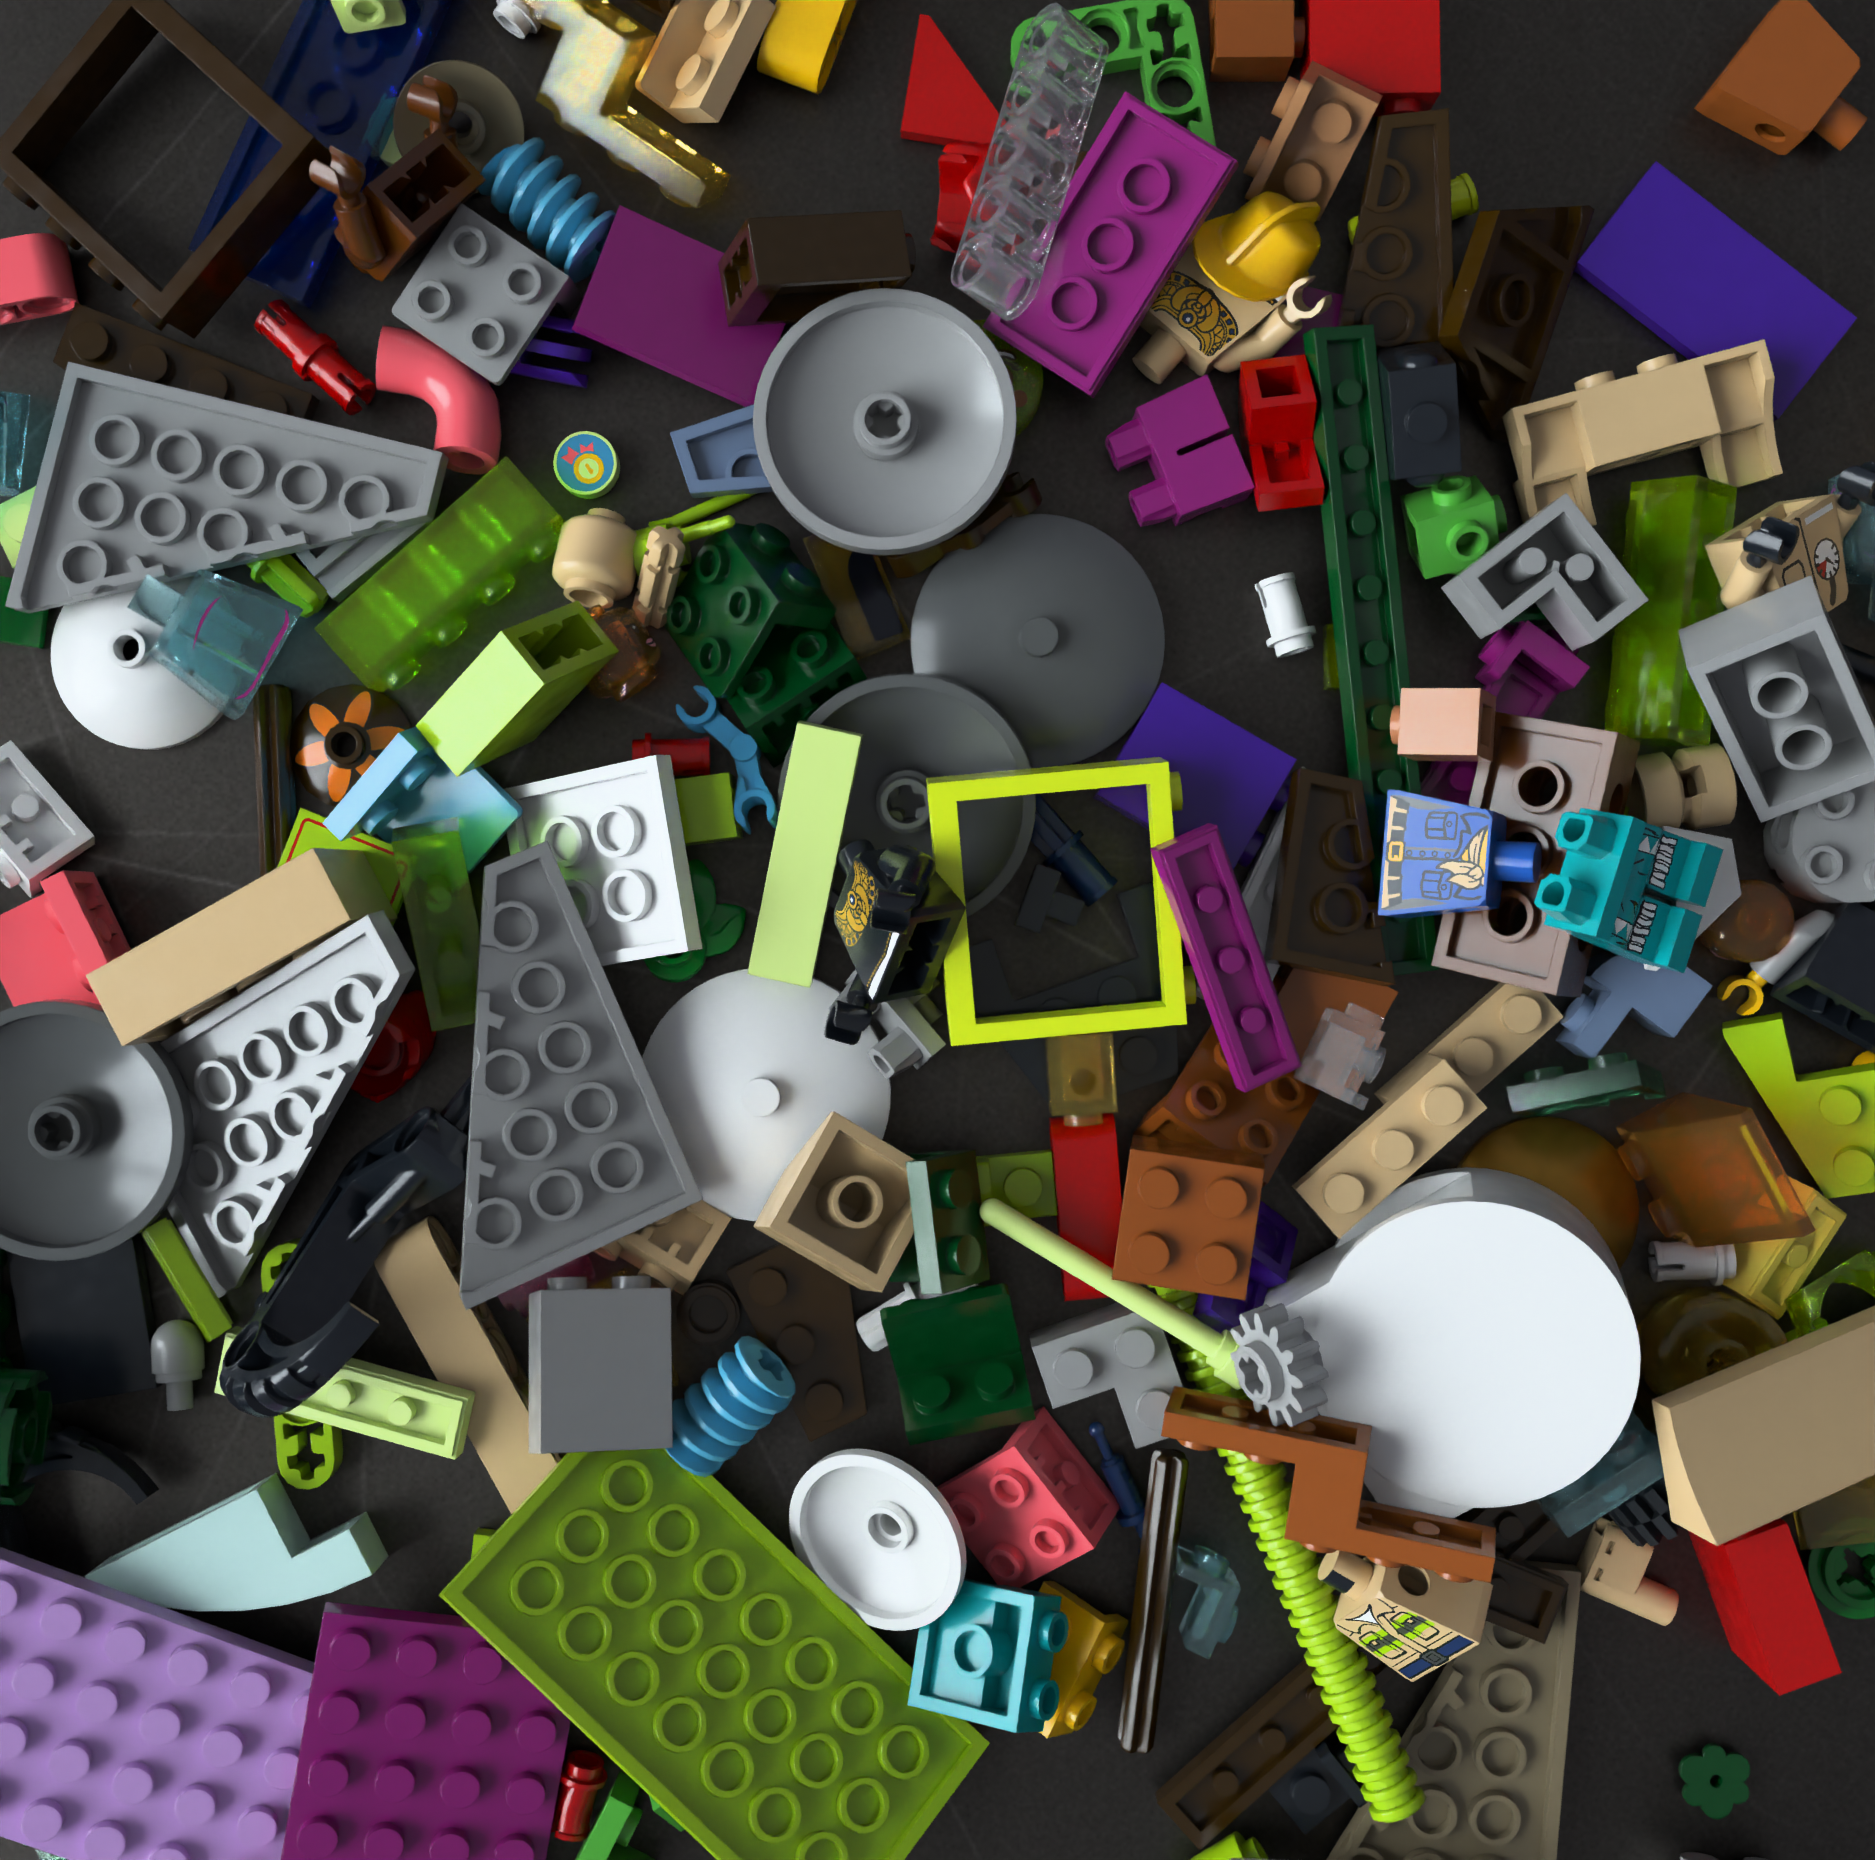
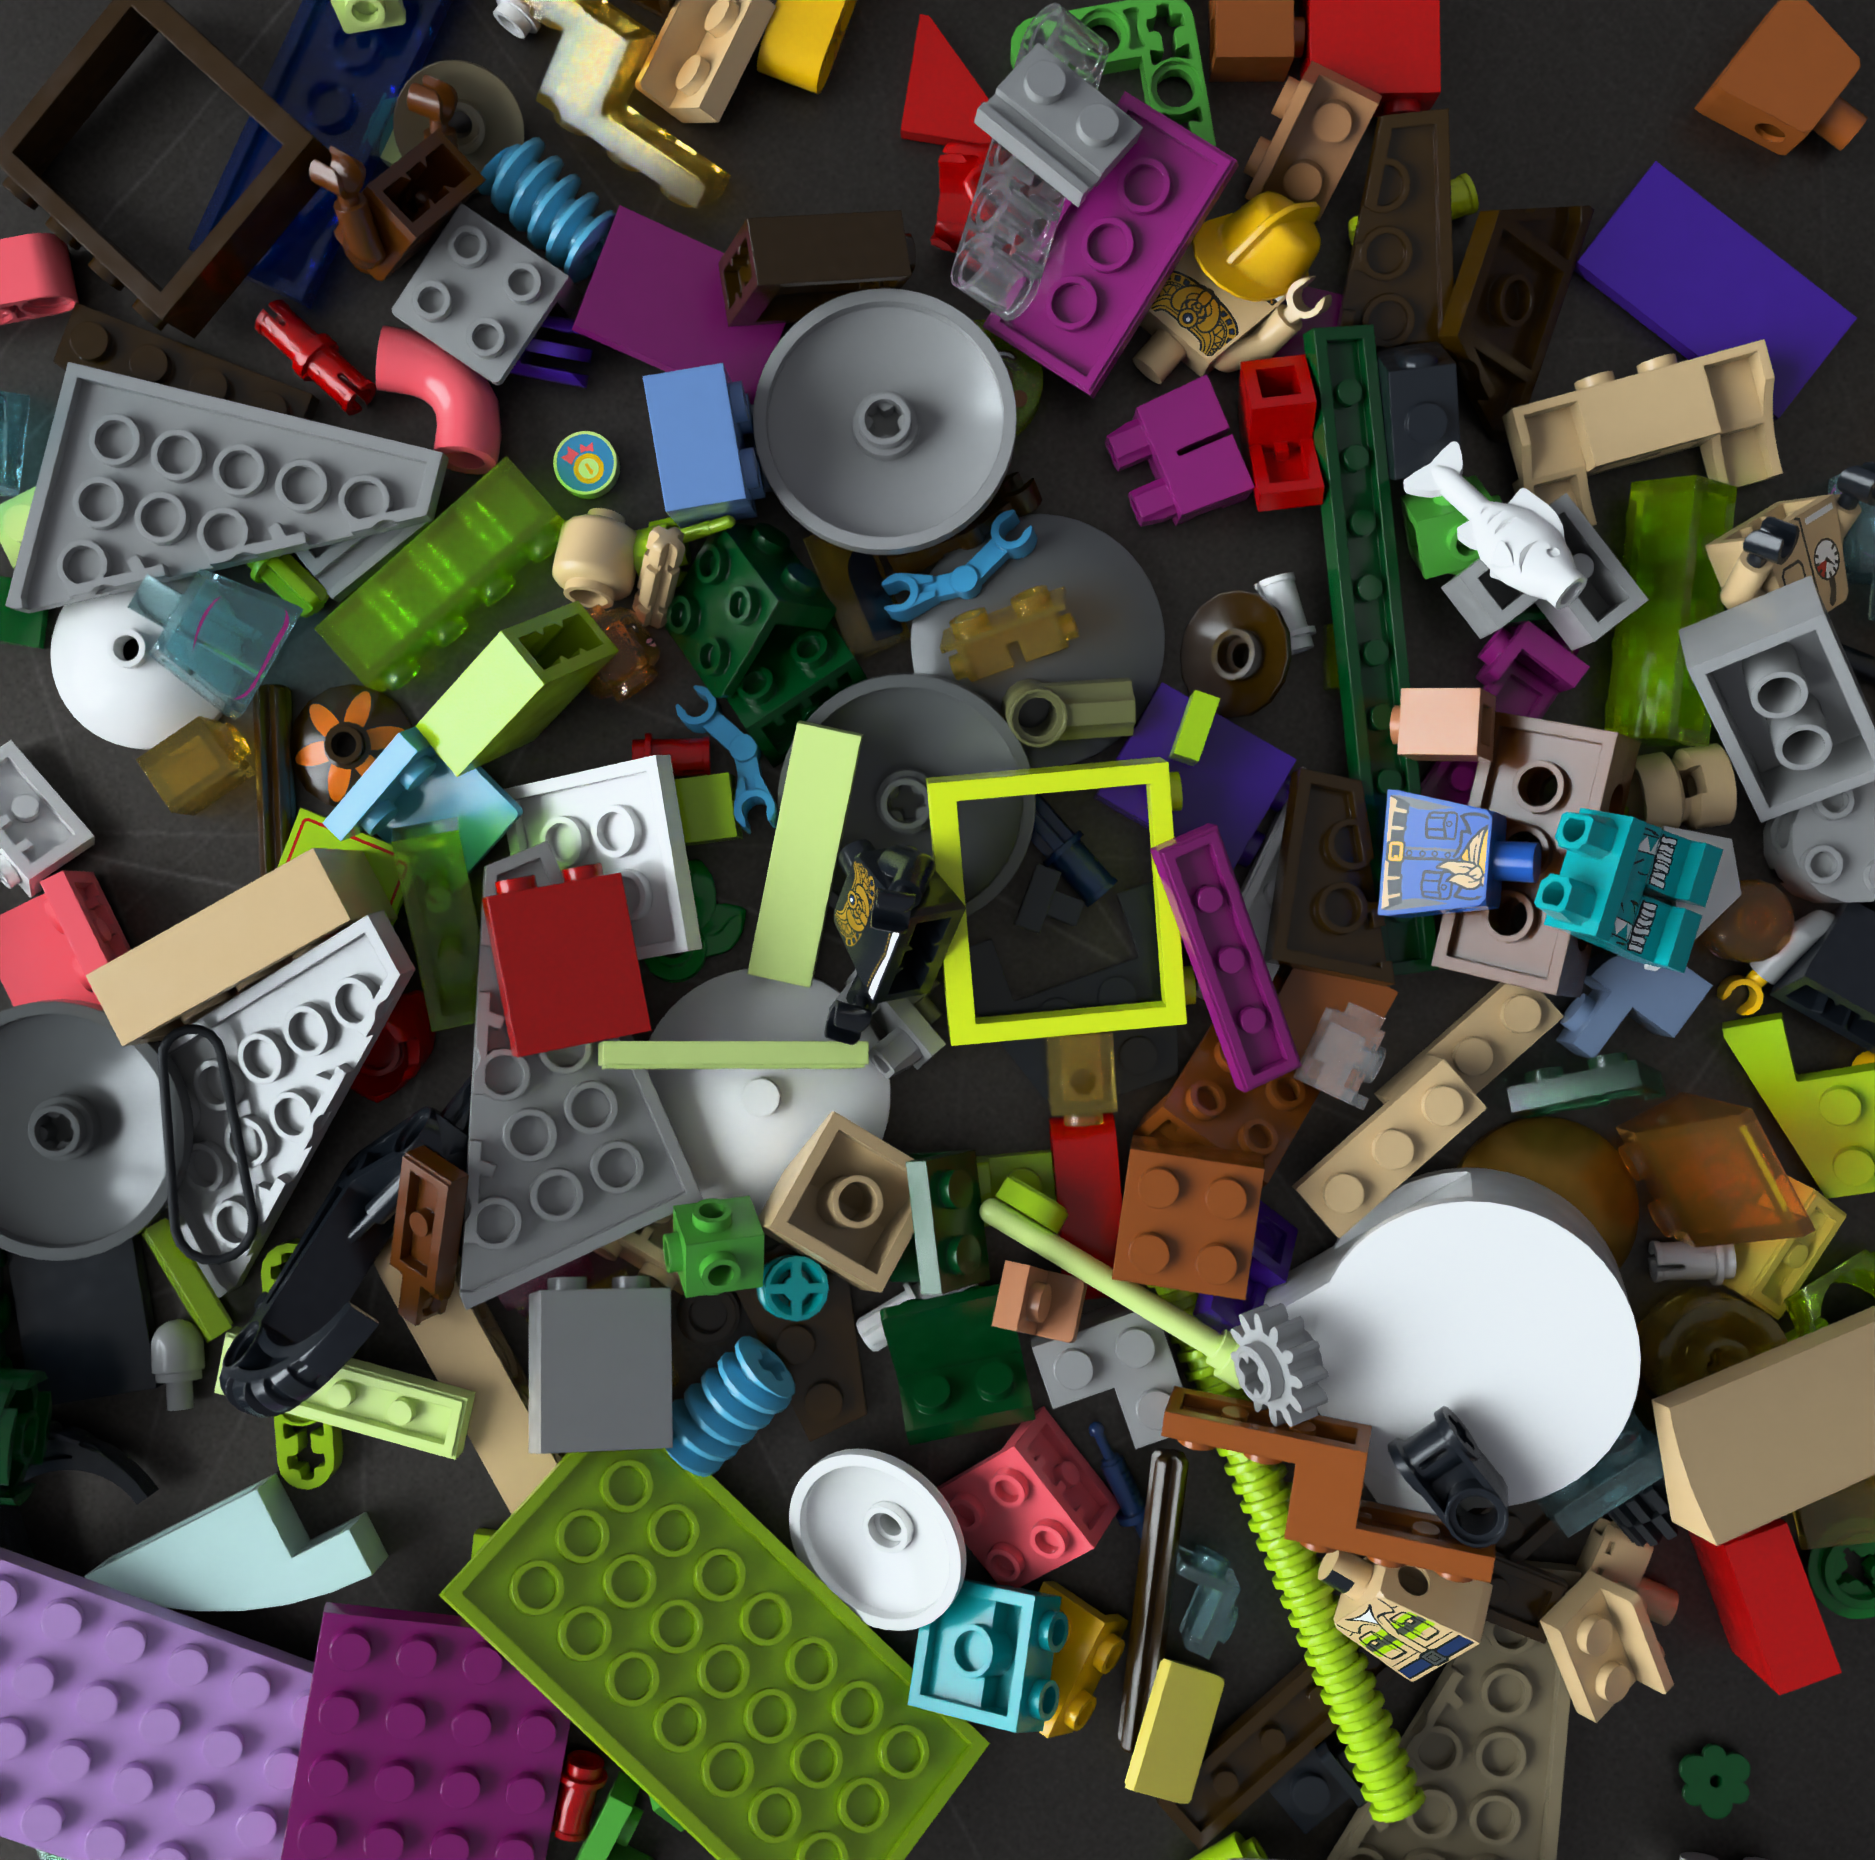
(169, 1151): none -> black piece
(197, 765): none -> clear yellow brick
(427, 1232): none -> reddish brown hinge
(565, 960): none -> red brick
(701, 445): none -> medium blue brick
(715, 1246): none -> bright green brick
(732, 1055): none -> yellowish green tile
(805, 1288): none -> teal wheel
(965, 580): none -> dark azure piece
(984, 637): none -> clear yellow hinge
(1032, 1204): none -> lime tile
(1039, 1302): none -> nougat bracket
(1058, 124): none -> light grey plate
(1075, 709): none -> olive piece
(1175, 1731): none -> light yellow slope
(1194, 728): none -> lime tile
(1215, 650): none -> dark brown dish
(1448, 1467): none -> black piece
(1515, 540): none -> white animal
(1604, 1644): none -> tan bracket

